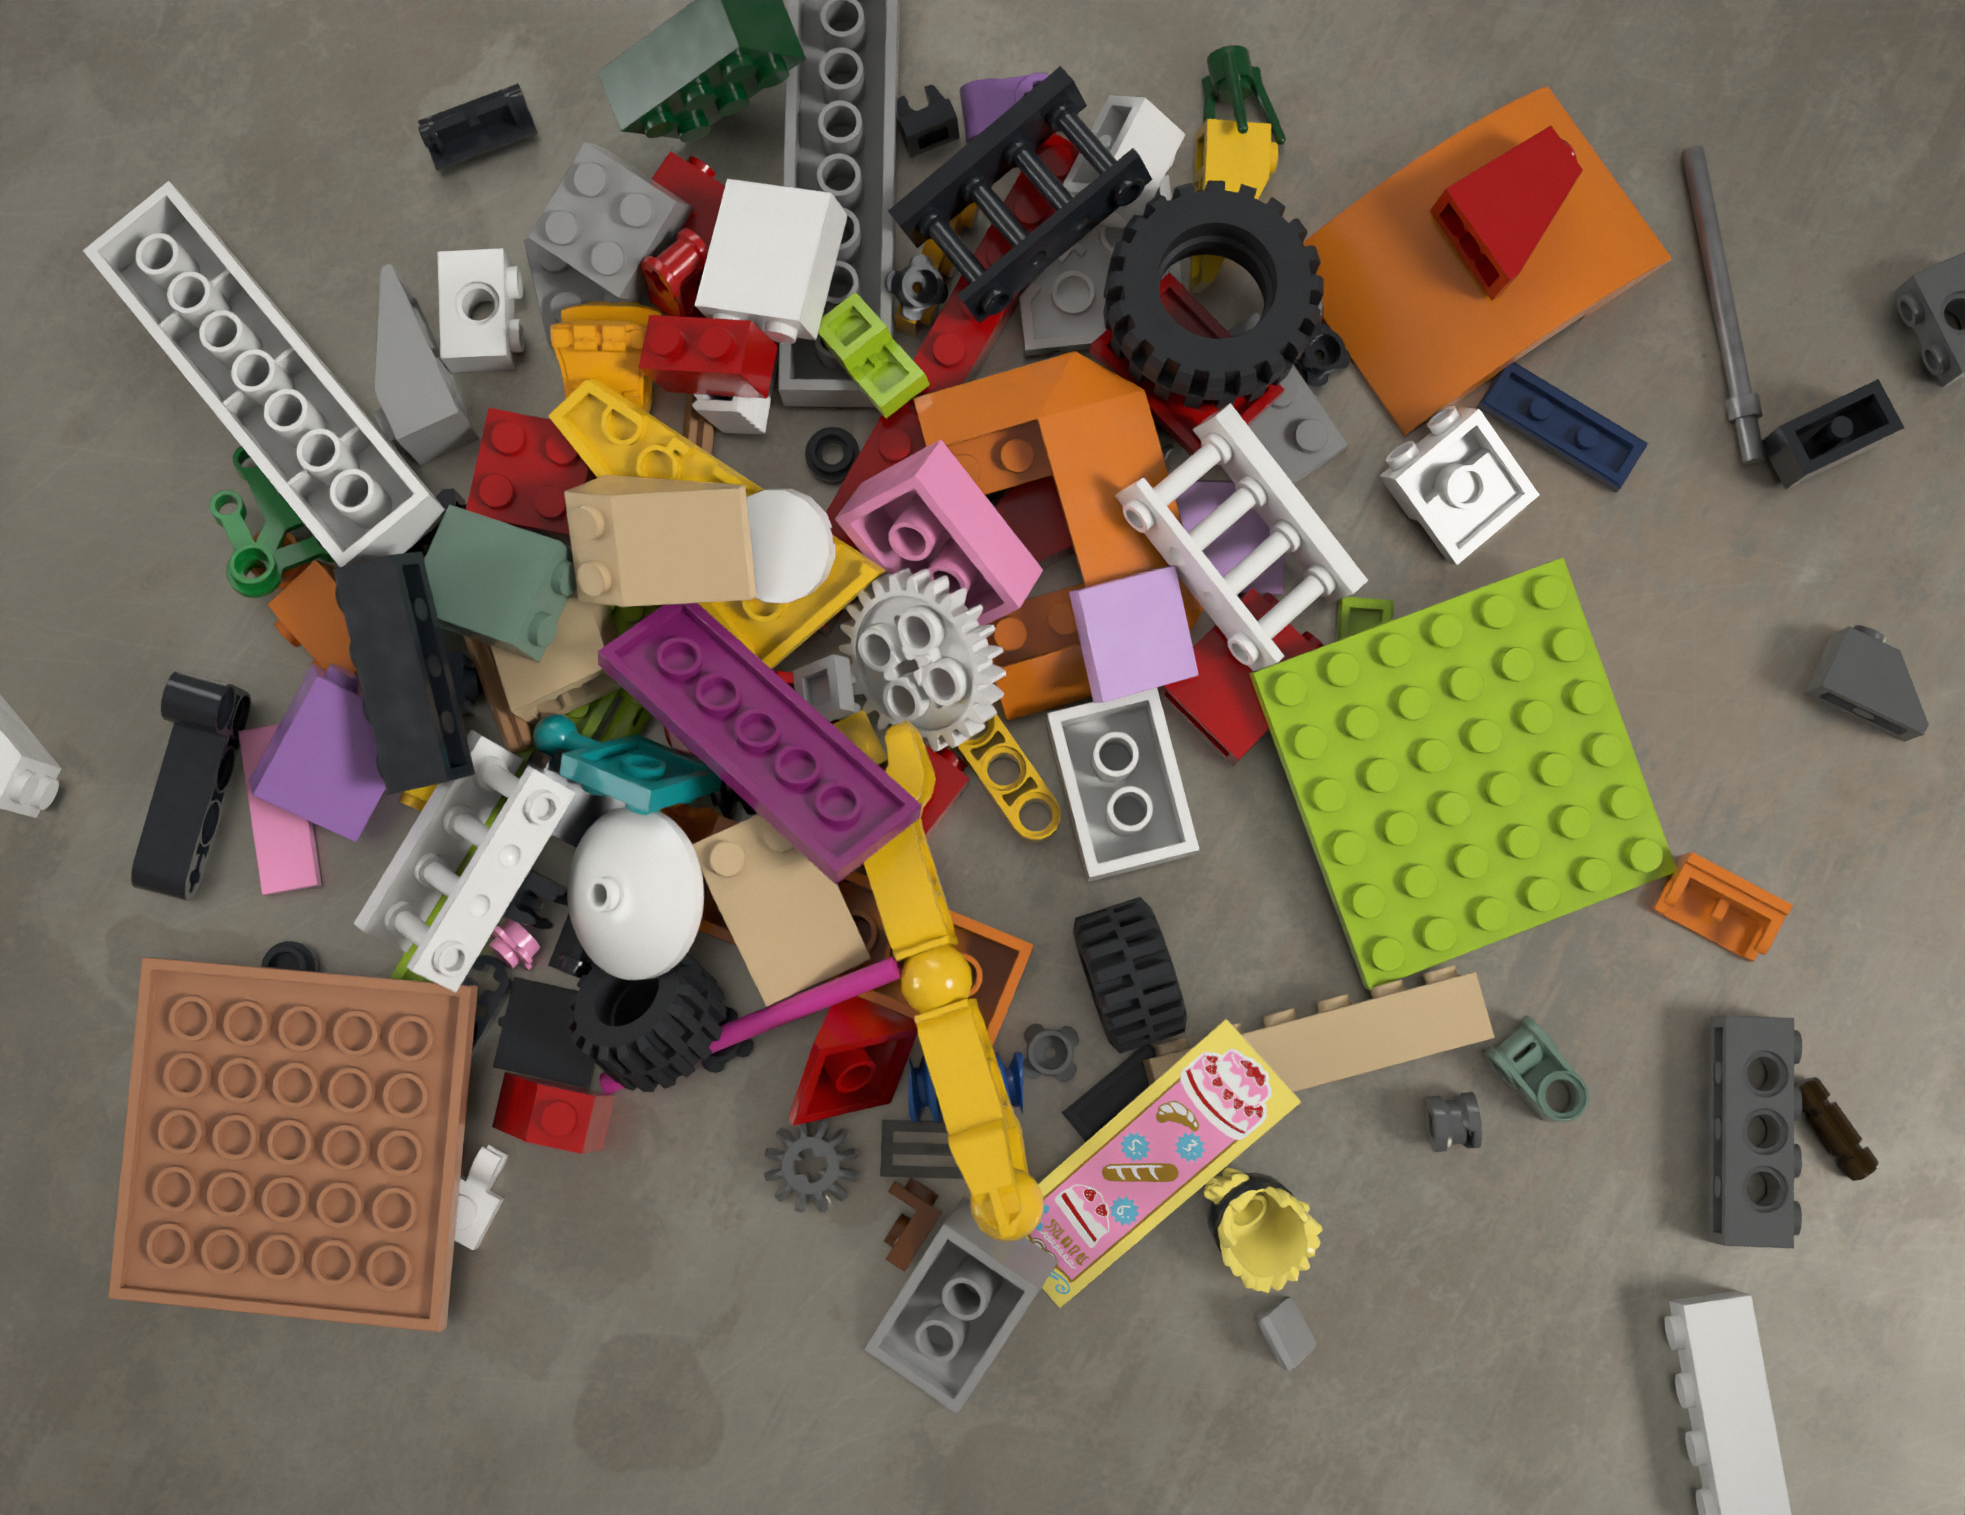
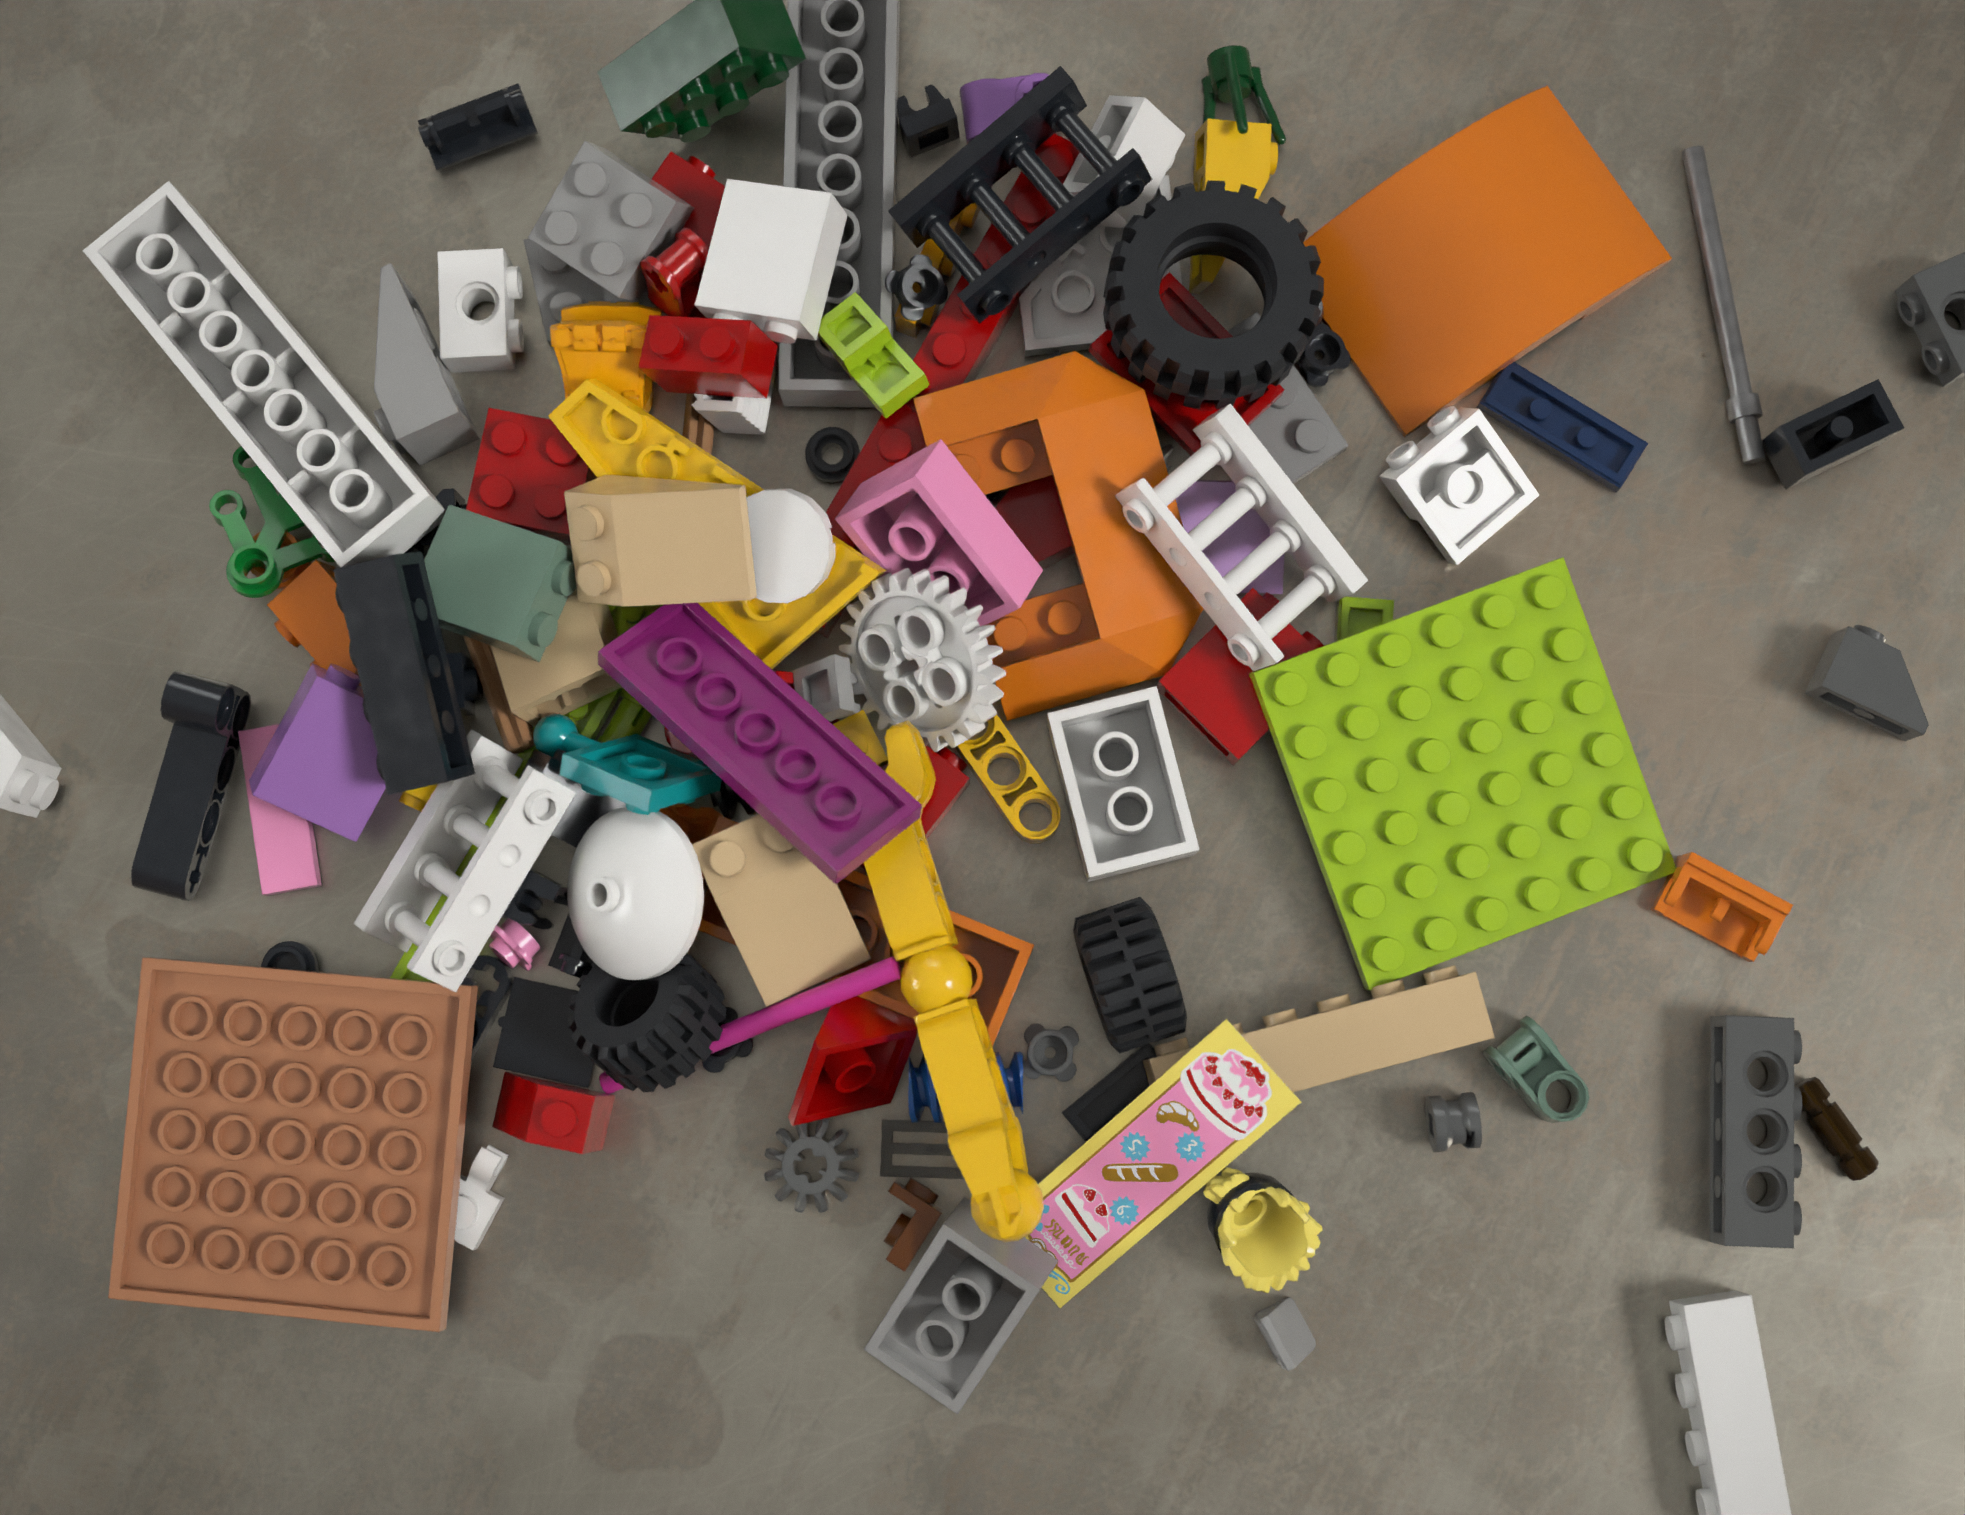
(1133, 634): lavender tile -> none
(1507, 206): red slope -> none

